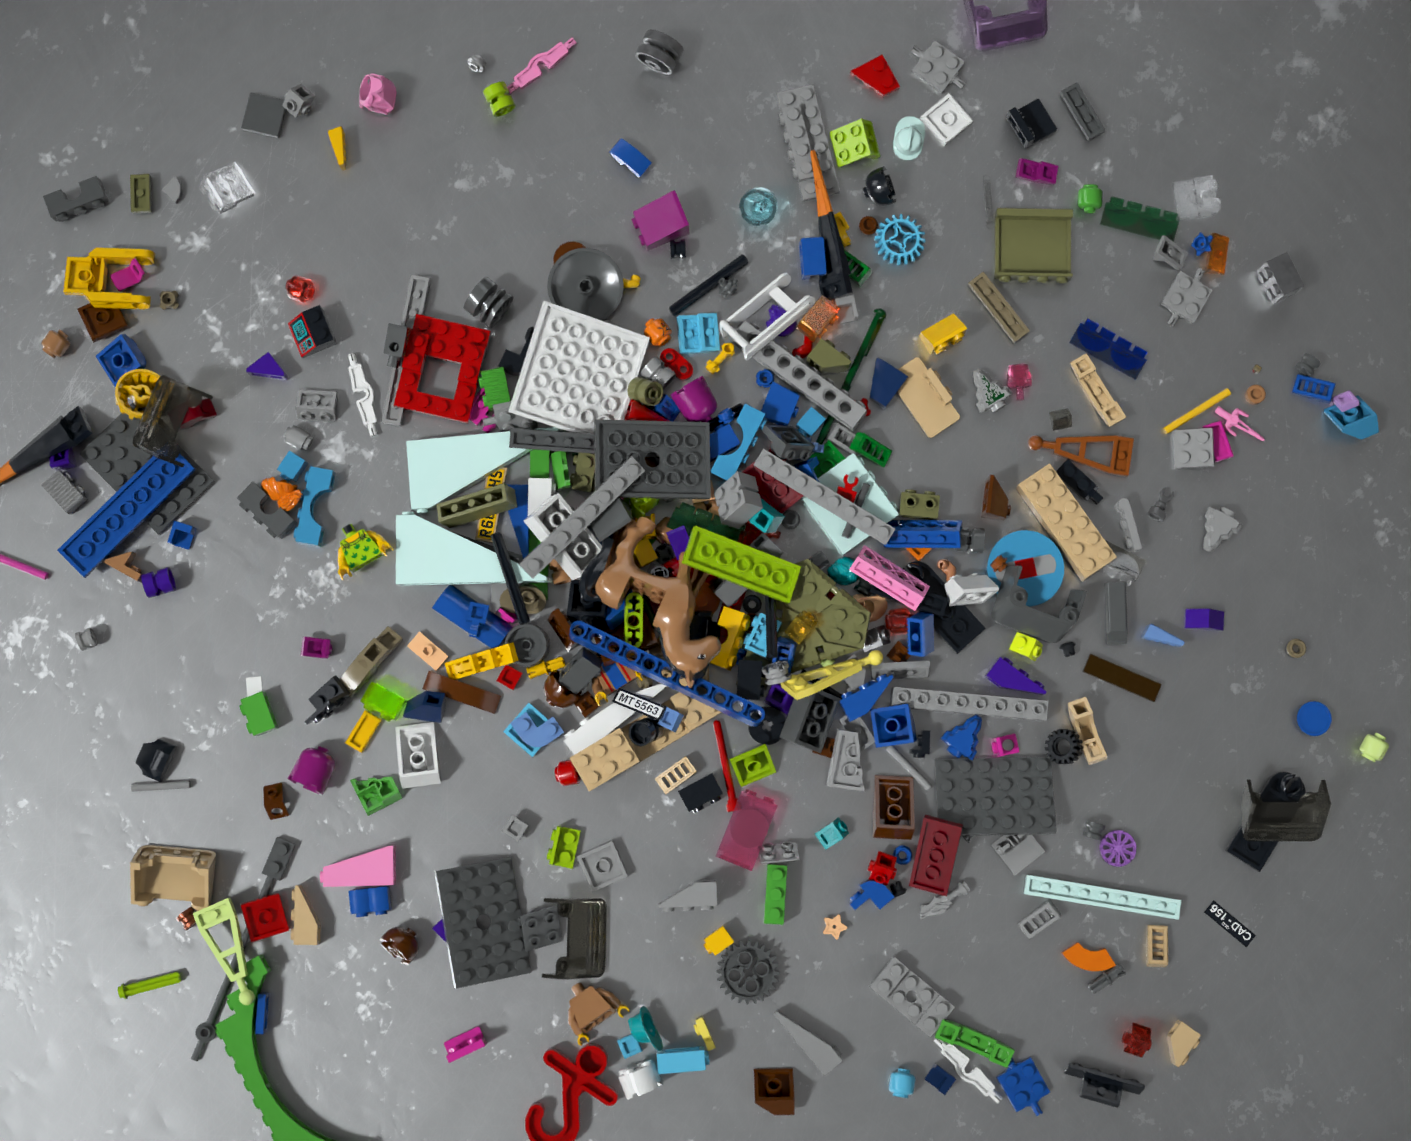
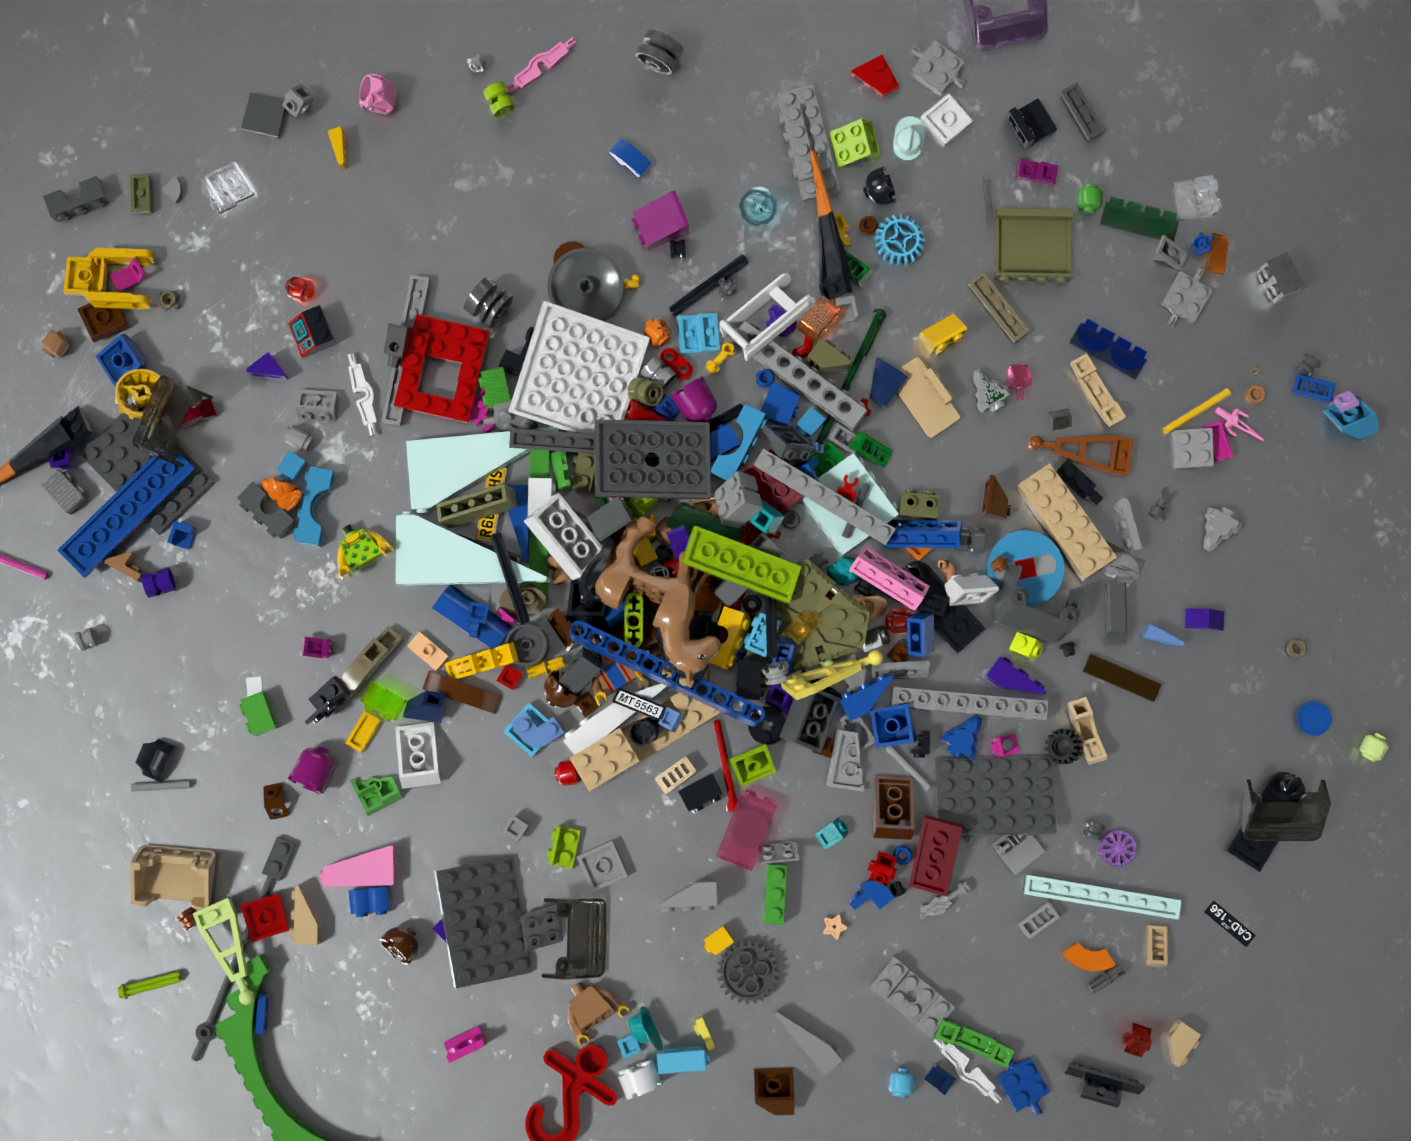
(581, 517): light grey plate -> none
(726, 415): blue plate -> none
(812, 257): blue panel -> none

